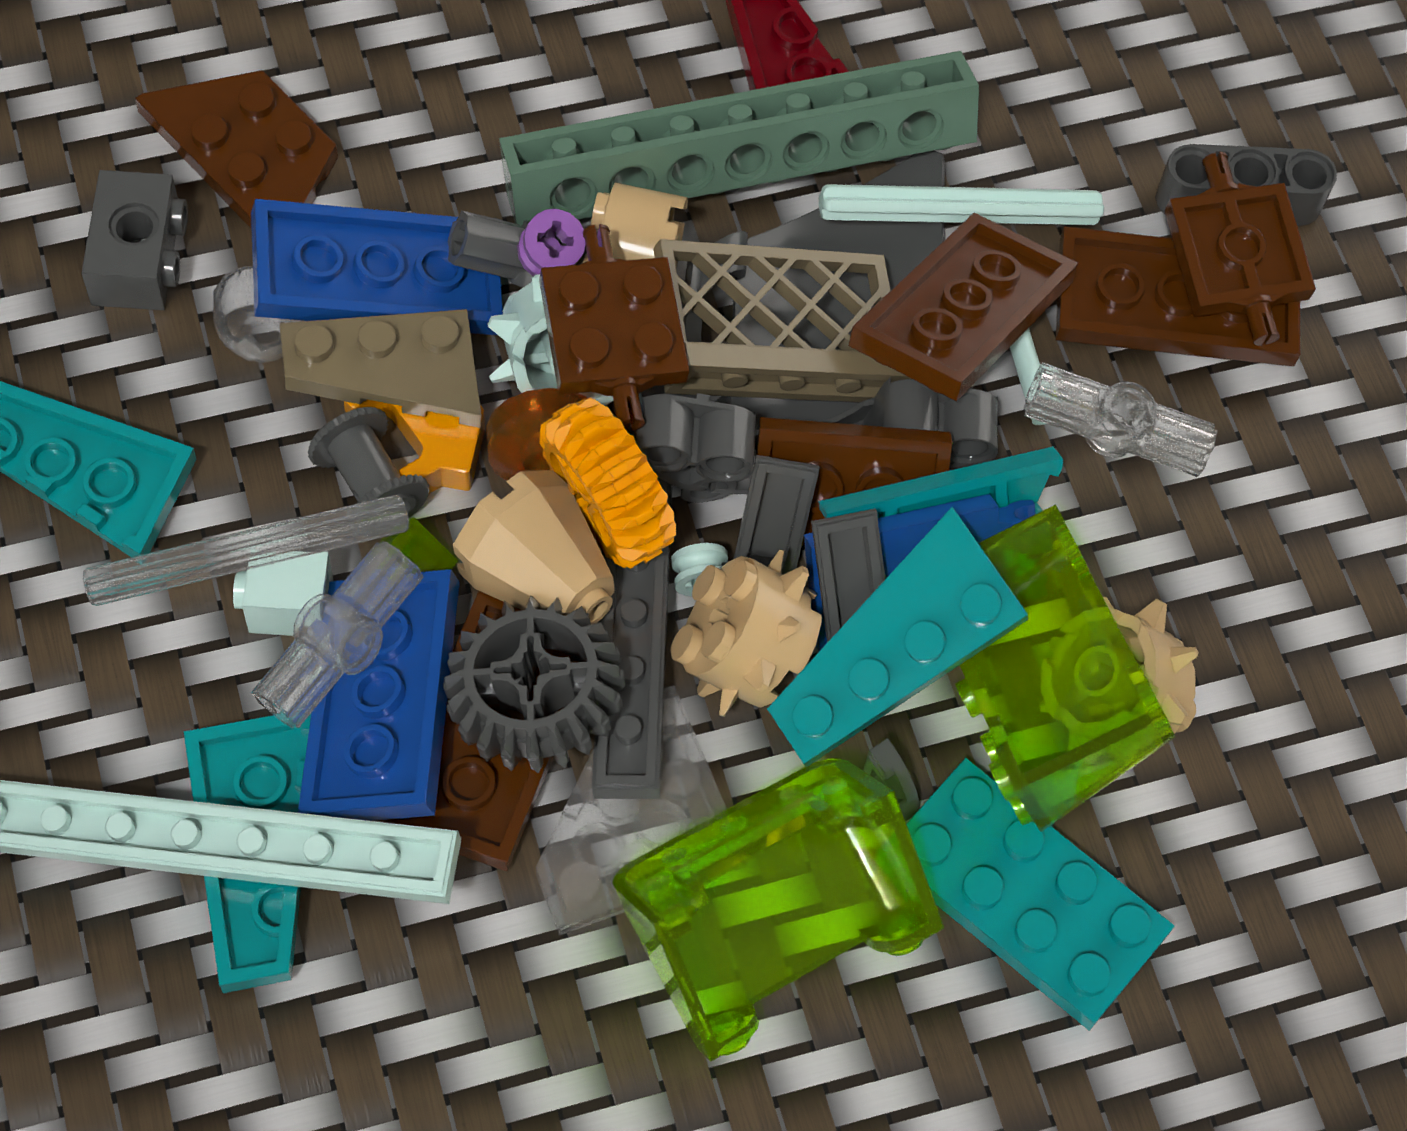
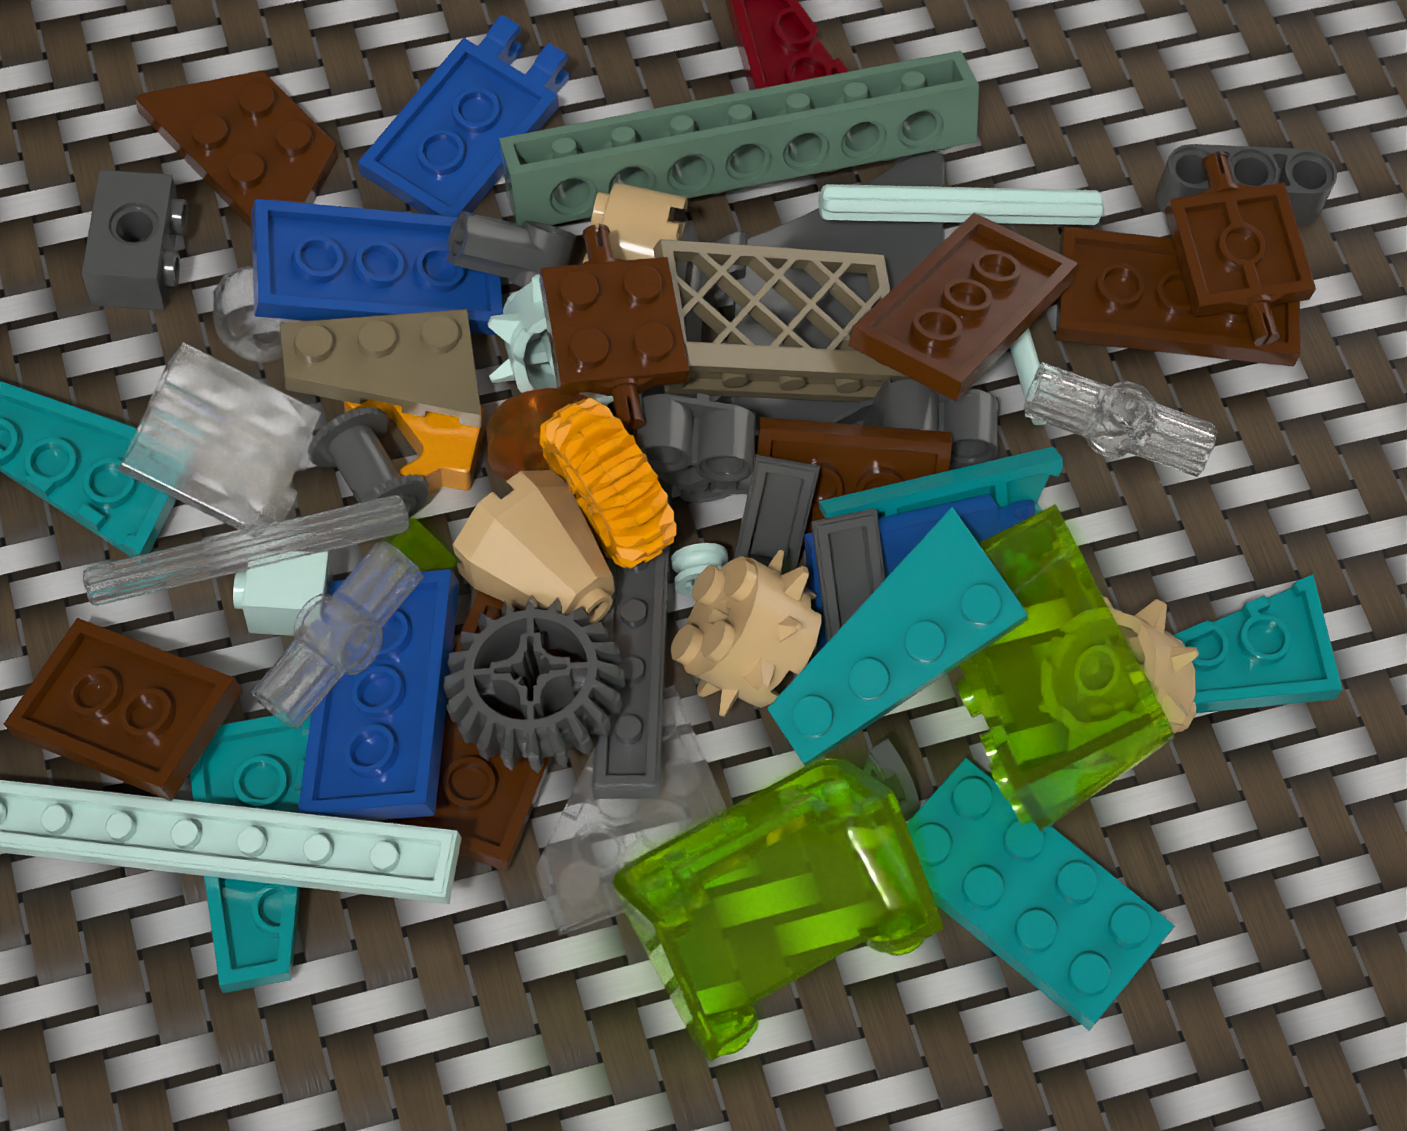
(124, 708): none -> reddish brown plate
(221, 441): none -> clear brick
(446, 142): none -> blue tile
(548, 250): medium lavender wheel -> none
(1265, 653): none -> teal wing

